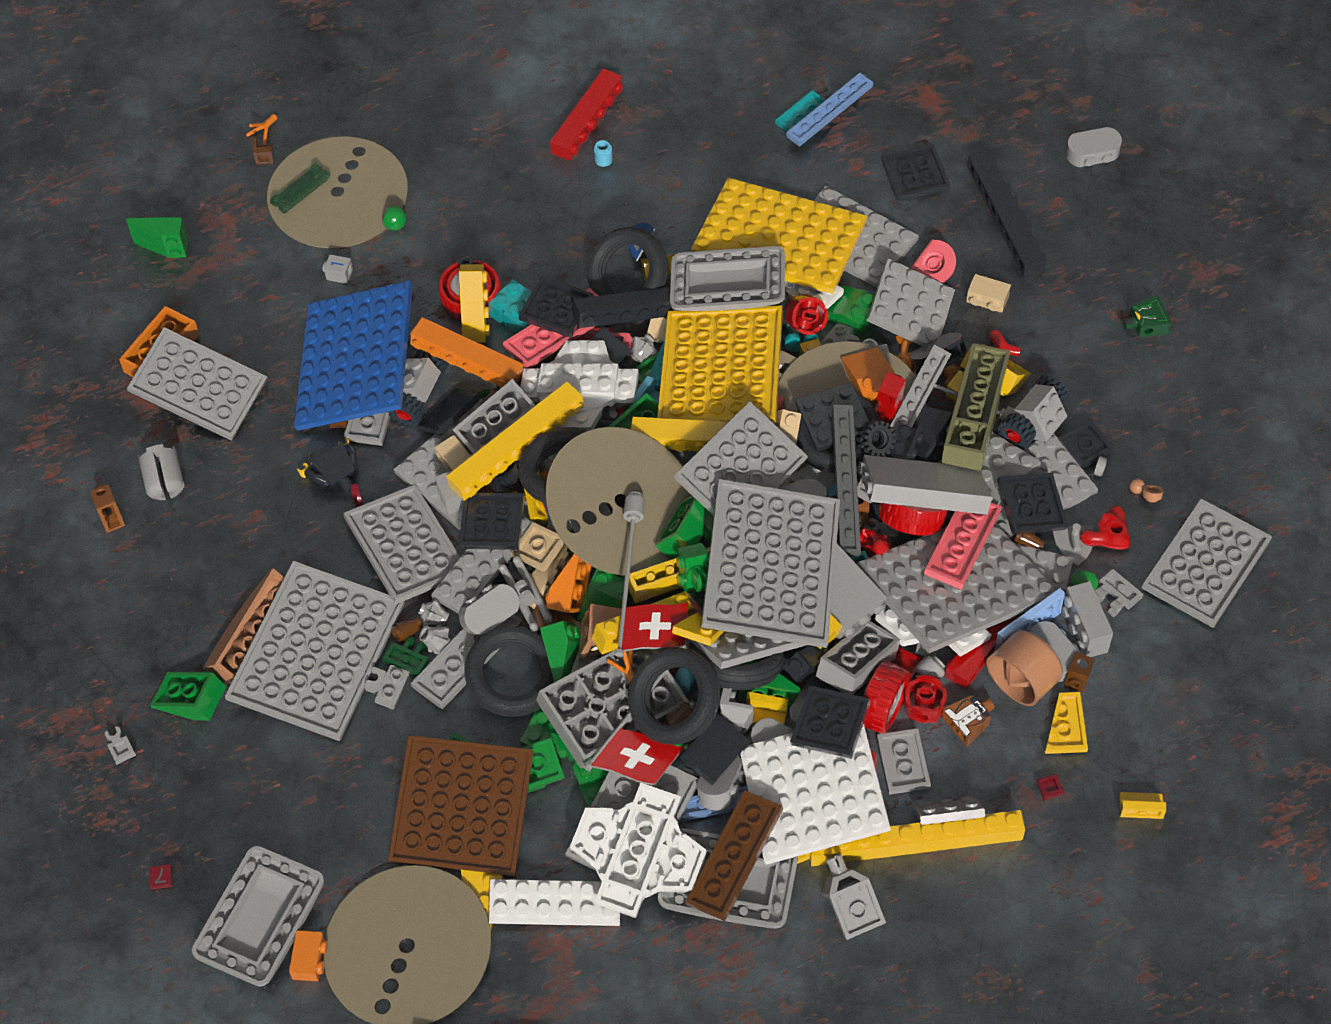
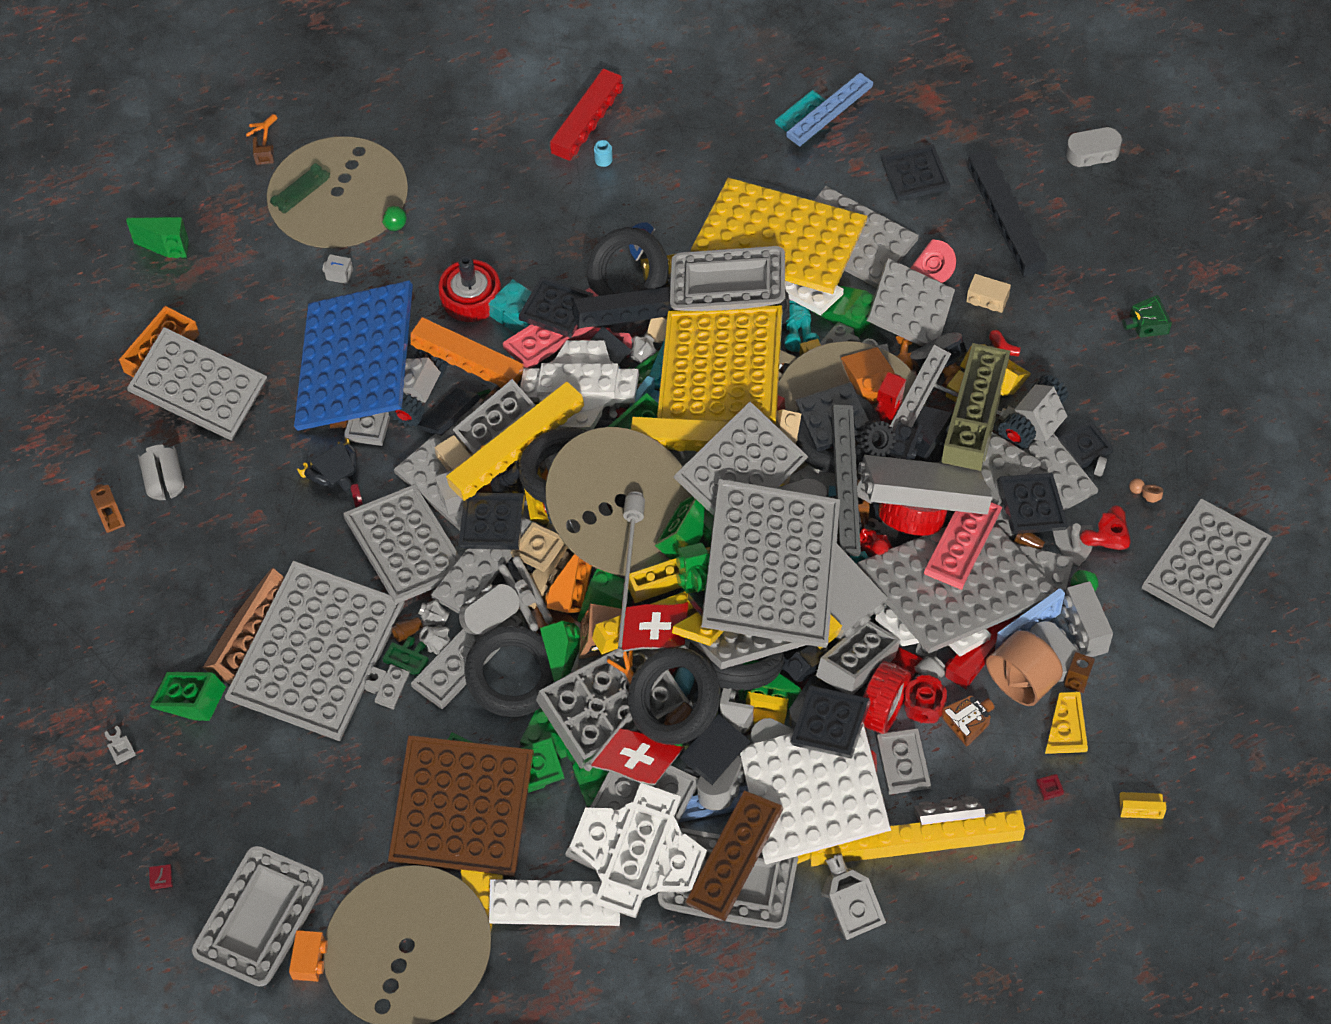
(473, 305): yellow brick -> none
(806, 314): red brick -> none
(1119, 588): light grey plate -> none

